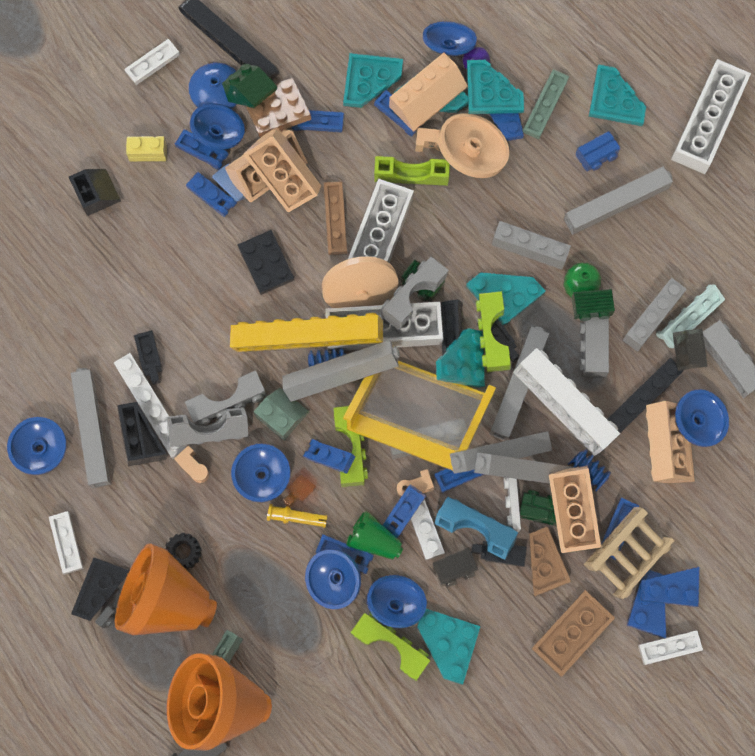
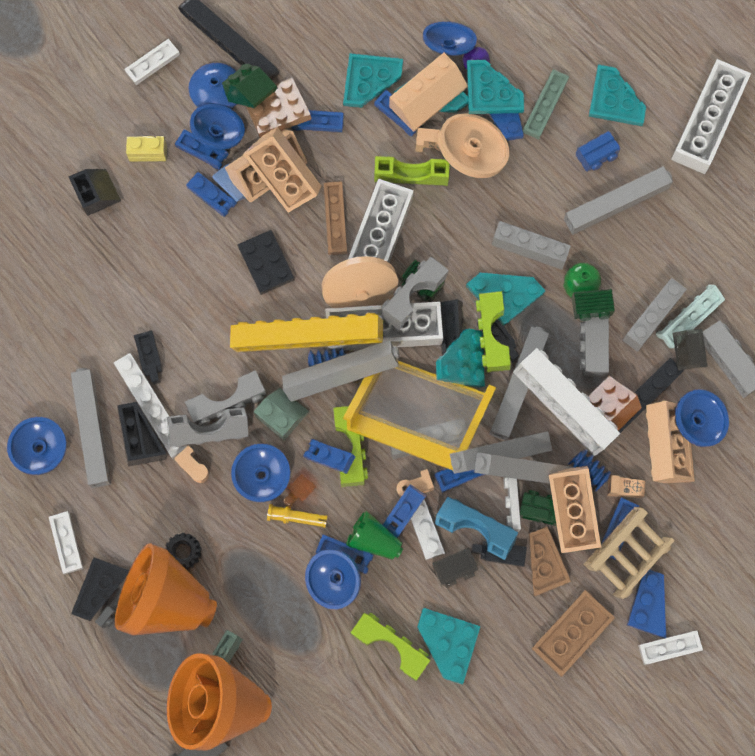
(397, 593): blue dish -> none
(615, 401): none -> brick
(625, 487): none -> light nougat leg
(673, 588): blue wing -> none

